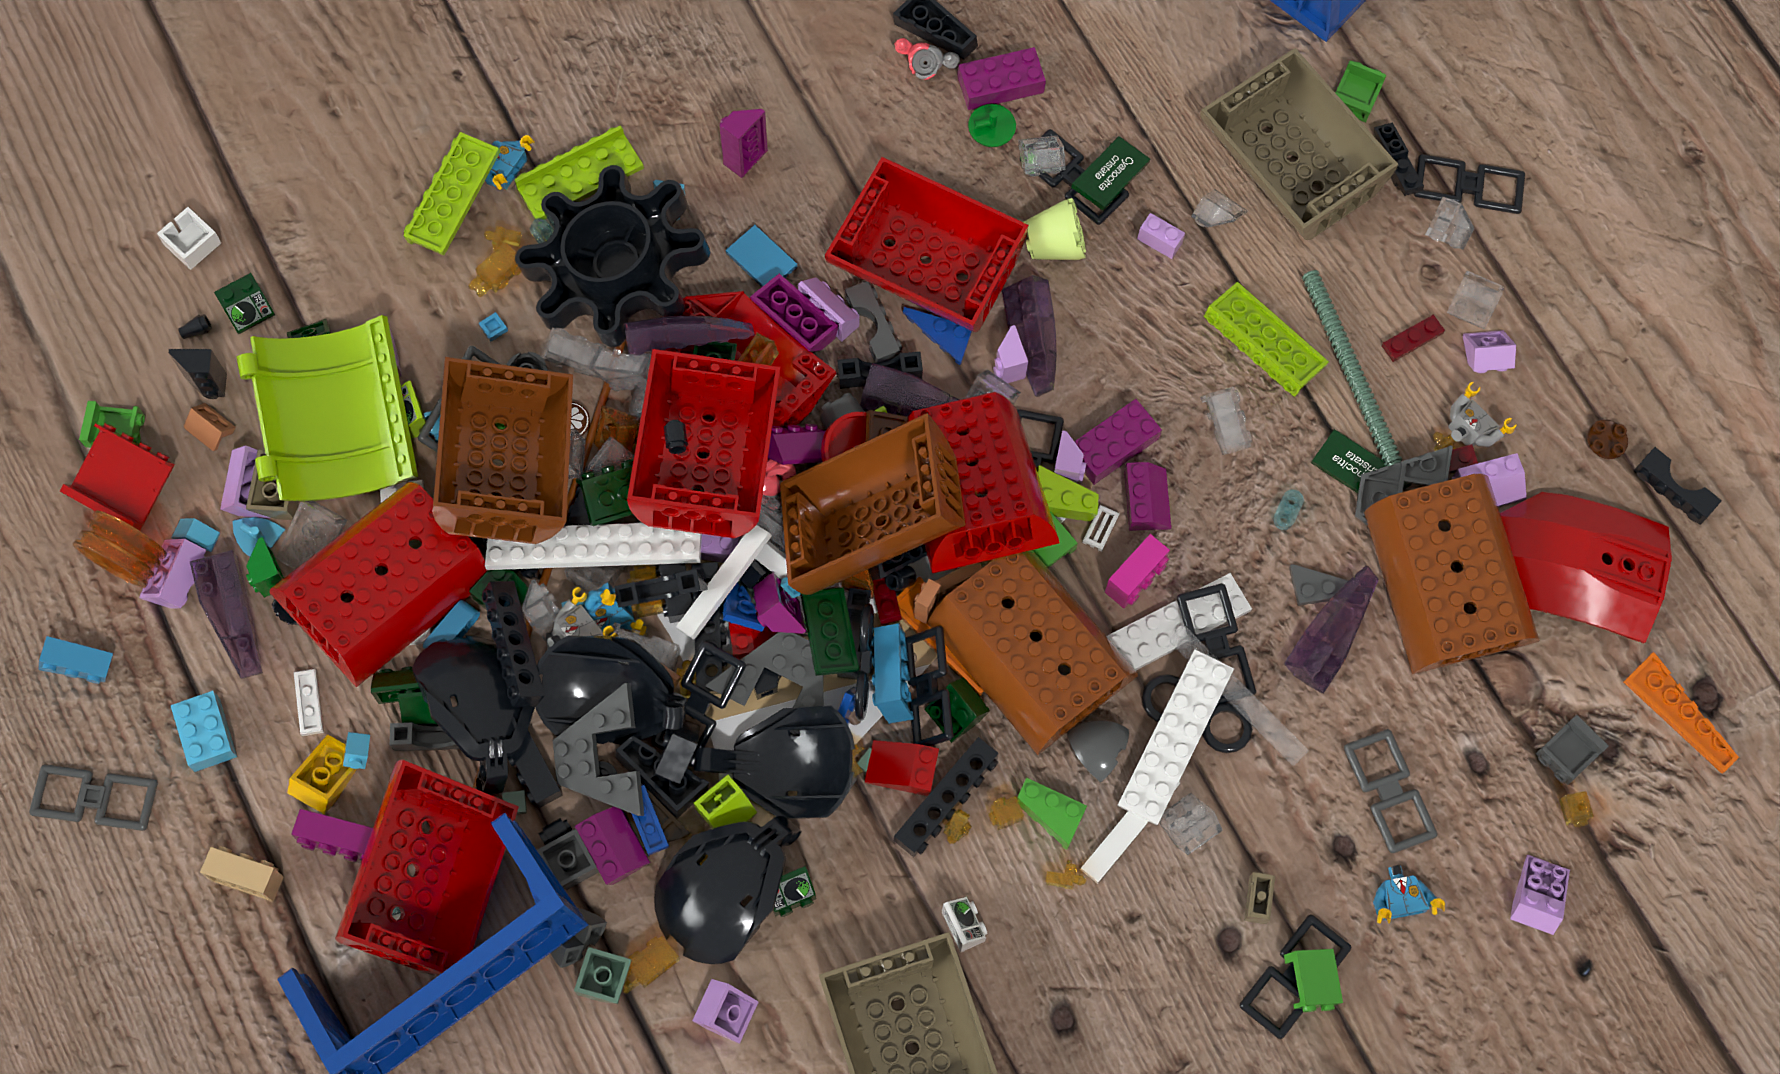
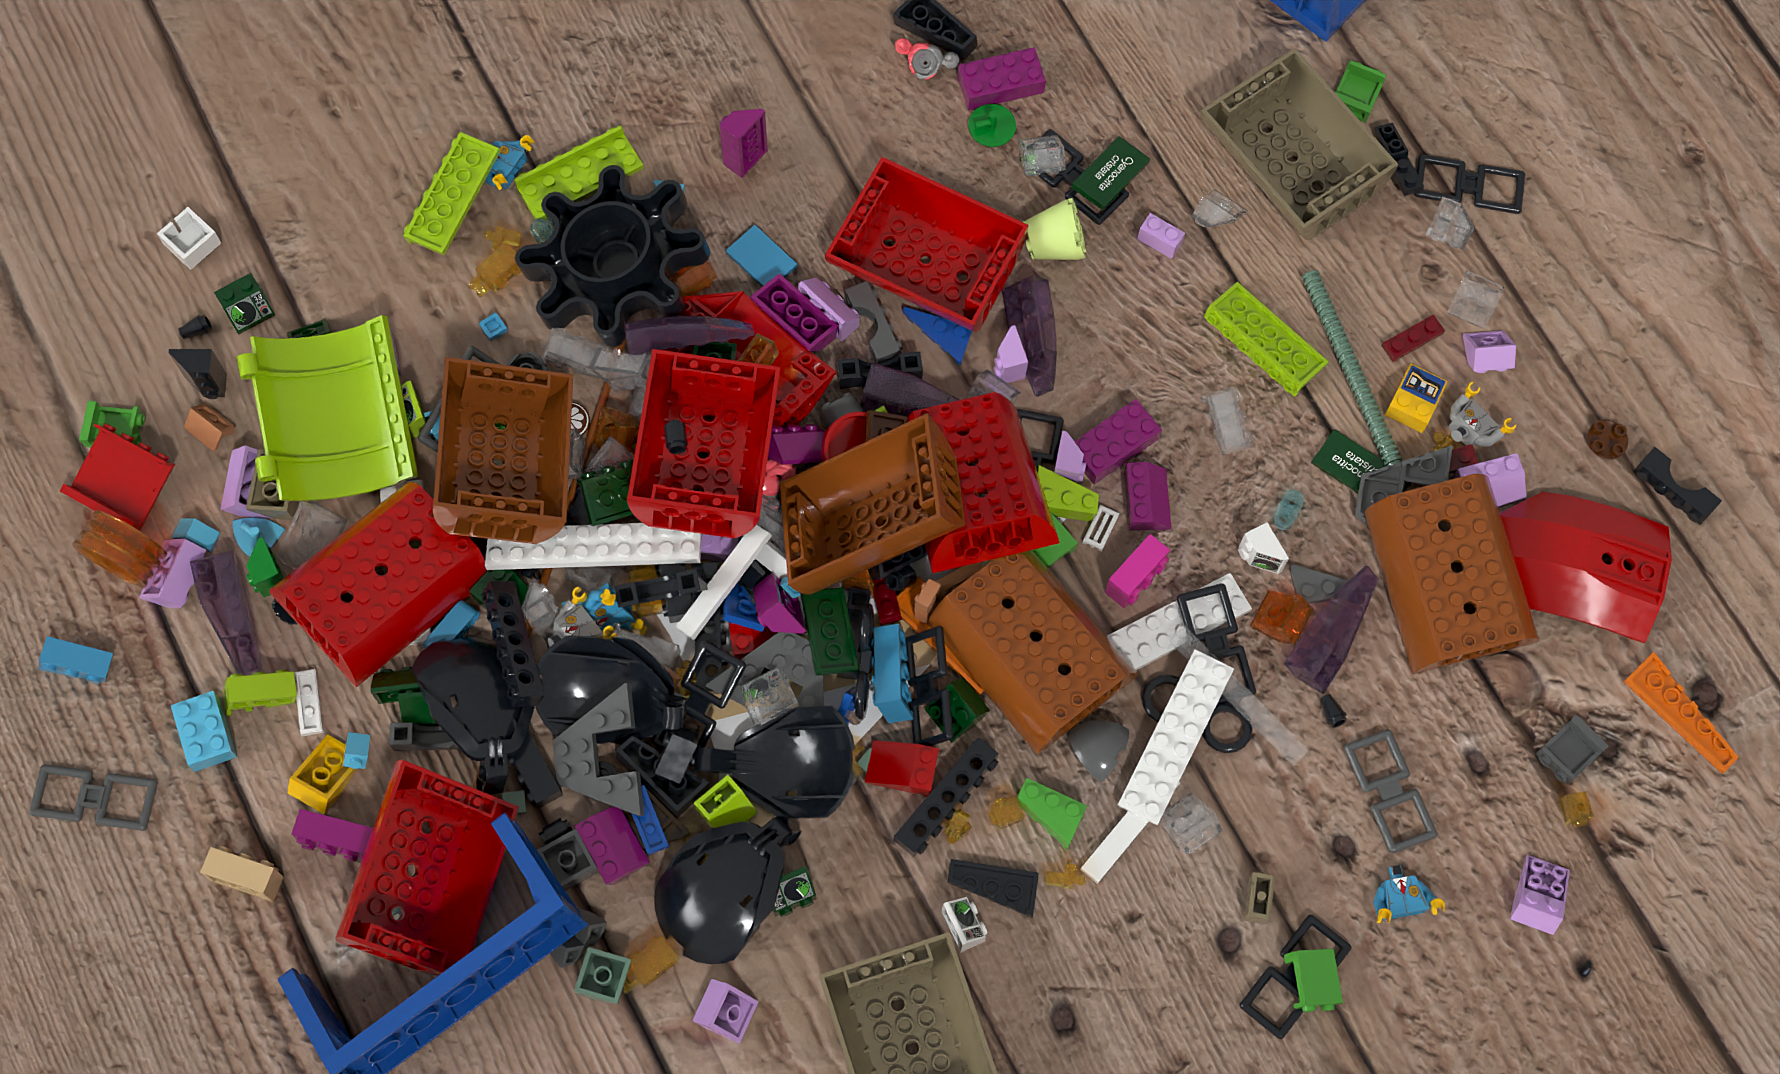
(259, 690): none -> lime wedge
(693, 279): none -> clear orange slope
(768, 696): none -> clear slope
(1002, 885): none -> black wing
(1263, 549): none -> white slope
(1282, 616): none -> clear orange slope
(1333, 713): none -> black cone
(1416, 398): none -> yellow slope

